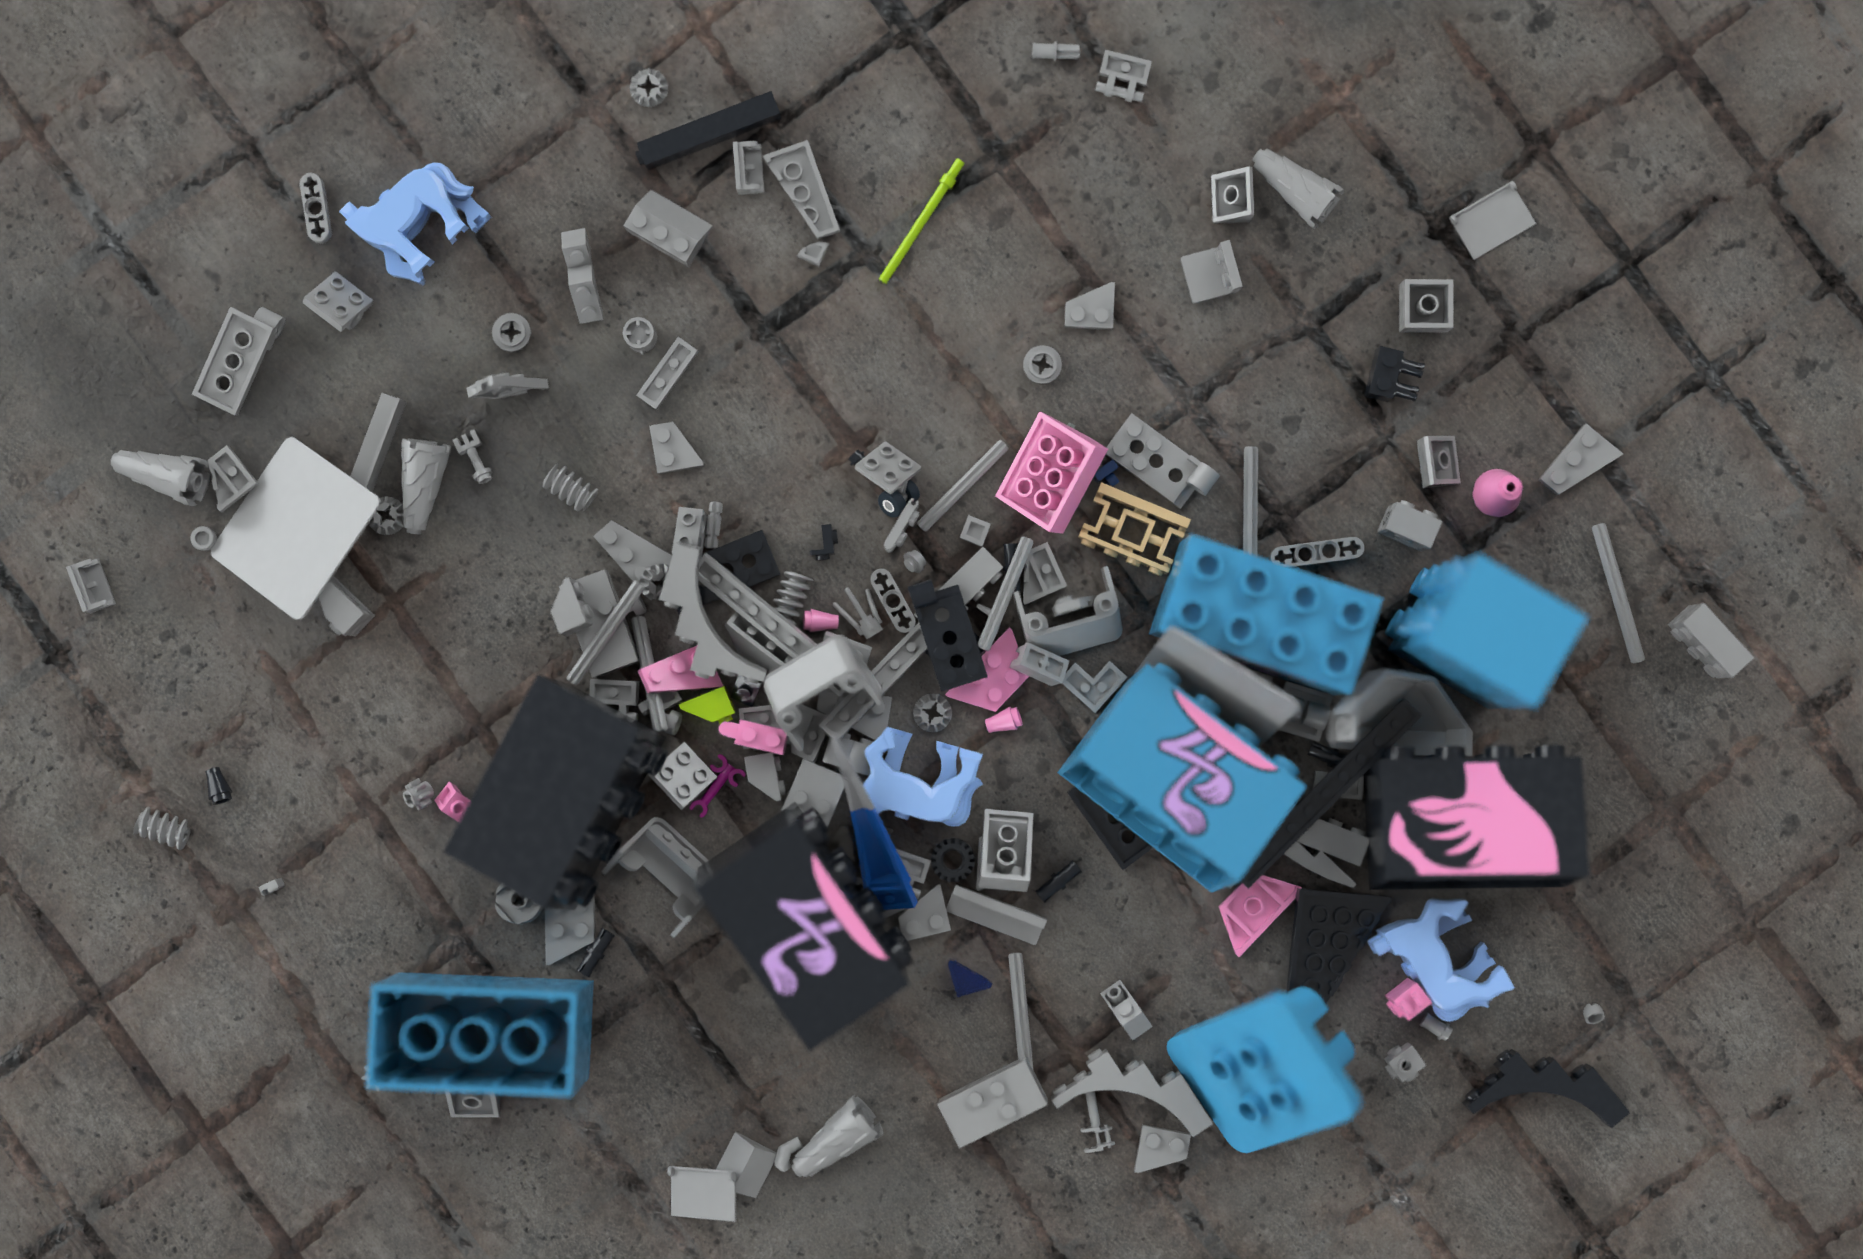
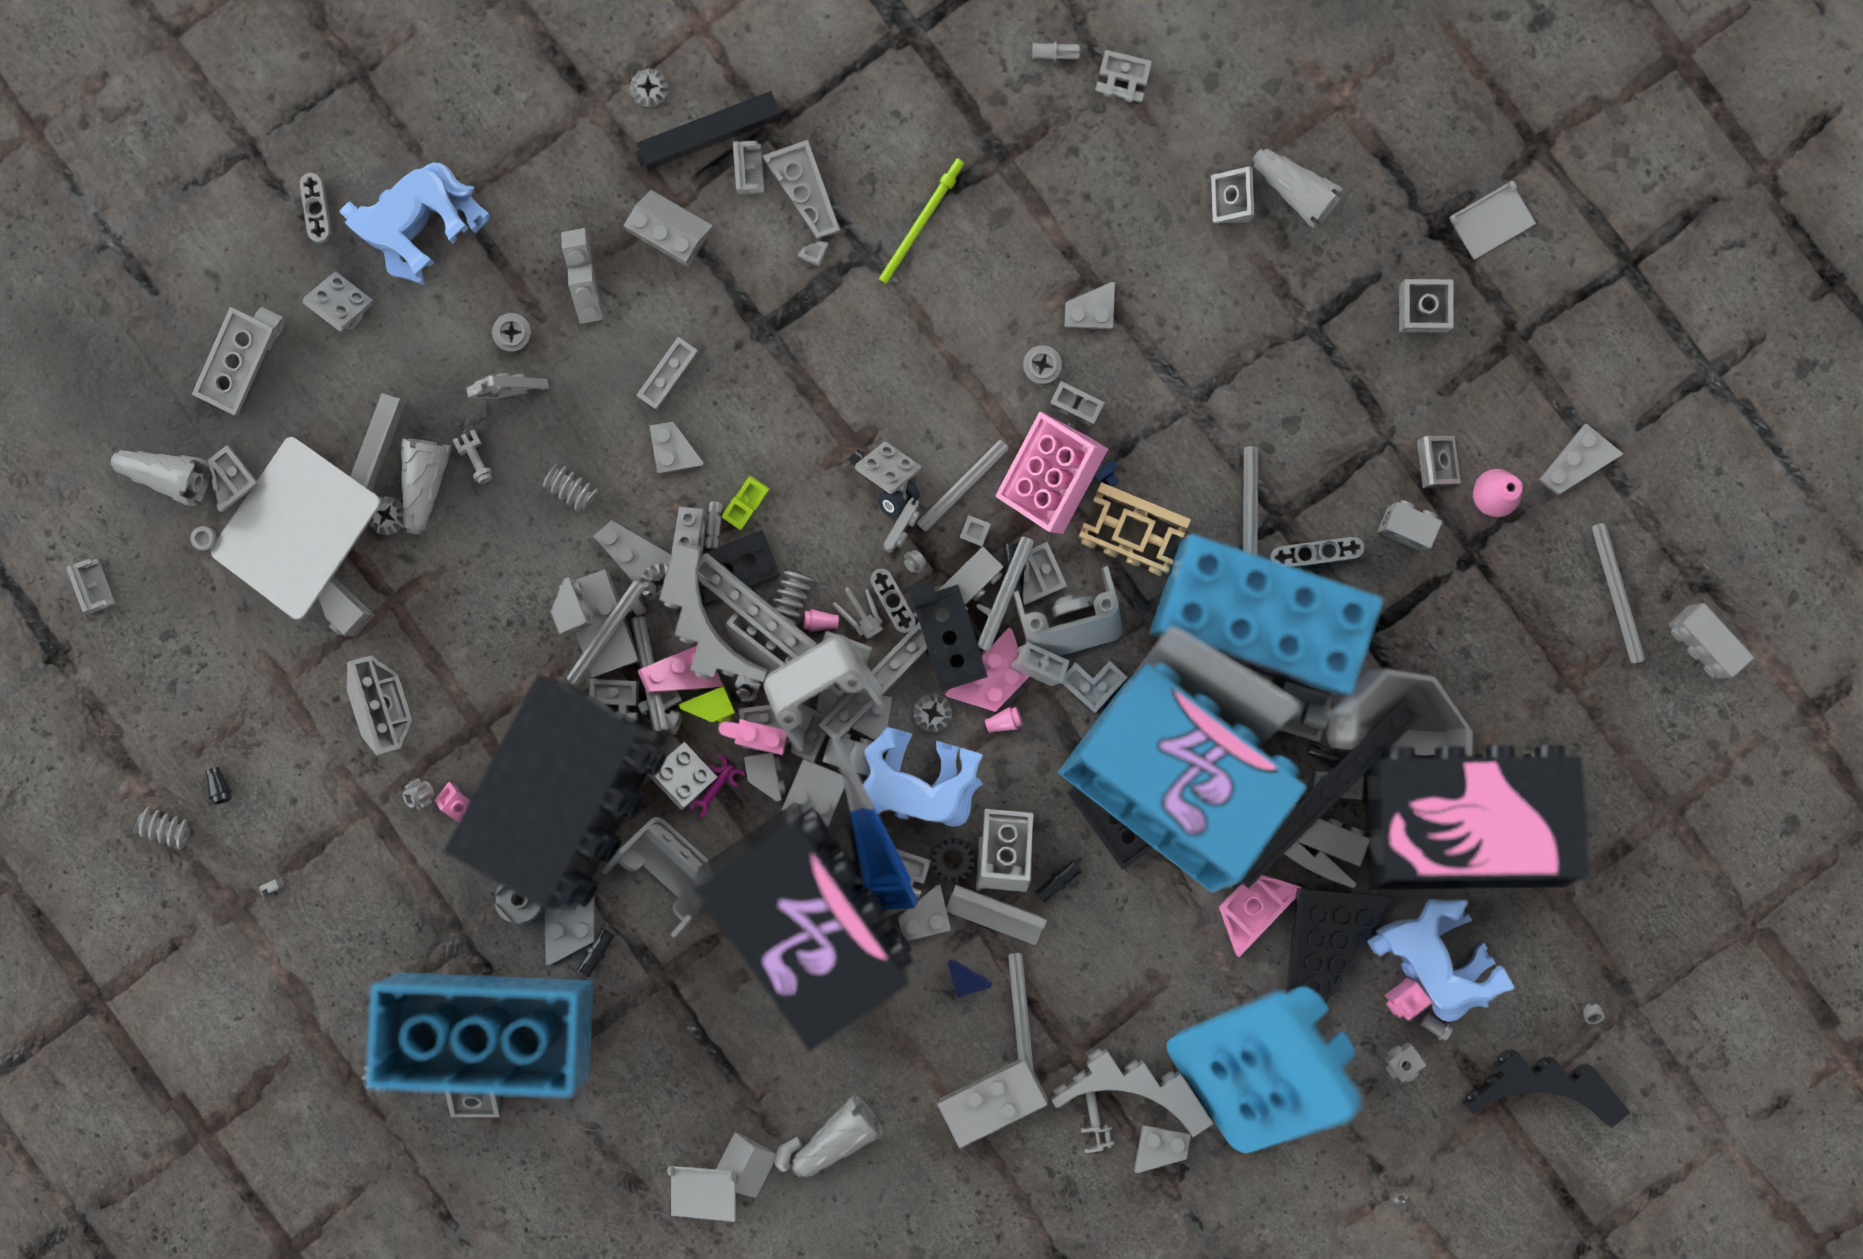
(378, 704): none -> light grey wedge
(639, 334): light grey piece -> none
(745, 502): none -> lime slope
(830, 538): black bracket -> none
(1076, 404): none -> light grey brick
(1126, 1010): light grey slope -> none
(1194, 473): light grey hinge -> none
(1211, 273): light grey bracket -> none
(1384, 373): black brick -> none
(1485, 632): dark azure brick -> none

